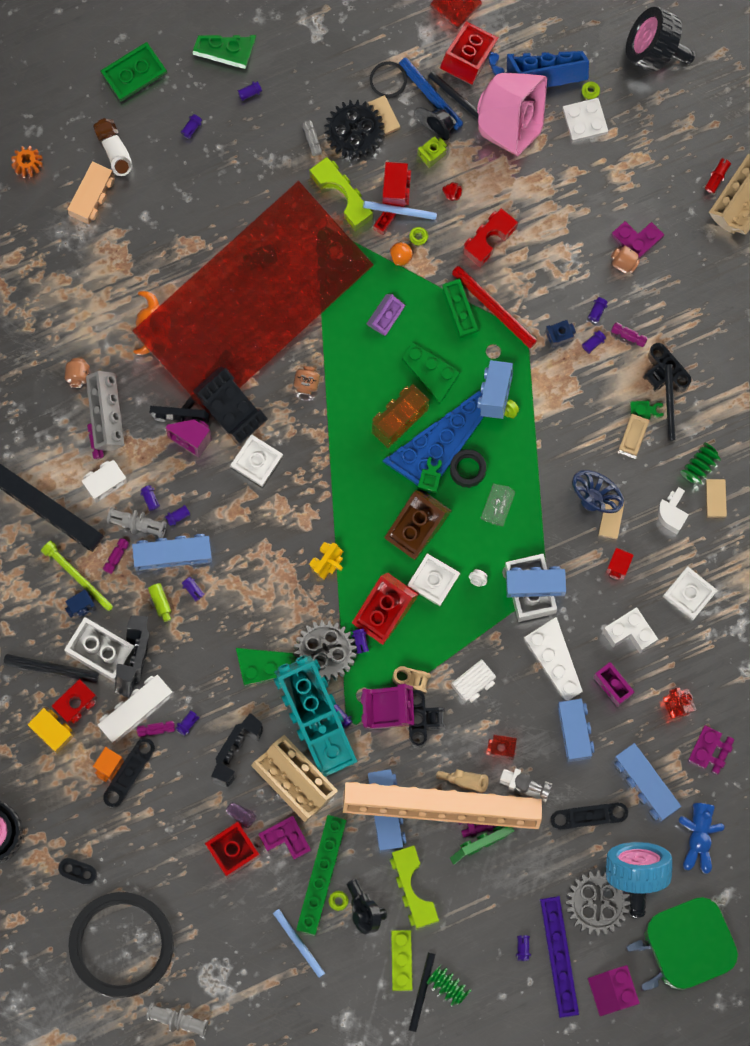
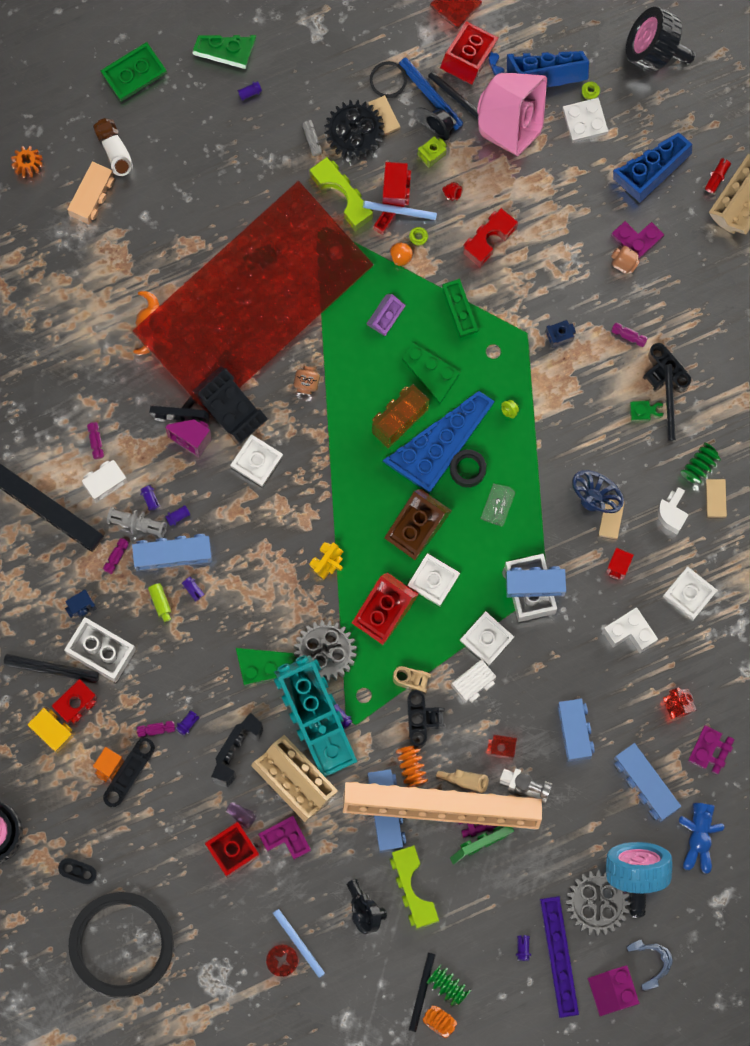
(50, 550): lime piece -> none
(76, 372): nougat head -> none
(105, 411): light grey brick -> none
(129, 676): black plate -> none
(135, 709): white brick -> none
(177, 1020): light grey piece -> none
(191, 126): dark purple pin -> none
(291, 958): none -> clear red gear
(321, 875): green brick -> none
(338, 894): lime plate -> none
(360, 639): dark purple pin -> none
(388, 707): magenta panel -> none
(401, 960): lime plate -> none
(412, 767): none -> orange piece
(430, 478): green plate -> none
(439, 1021): none -> orange gear
(478, 578): white plate -> none
(487, 638): none -> white plate
(494, 307): red axle -> none
(495, 389): medium blue brick -> none
(553, 655): white wing -> none
(589, 816): black plate -> none
(594, 341): dark purple pin -> none
(597, 310): dark purple pin -> none
(613, 684): magenta brick -> none
(634, 434): tan tile -> none
(649, 170): none -> blue wedge
(691, 943): green tile -> none

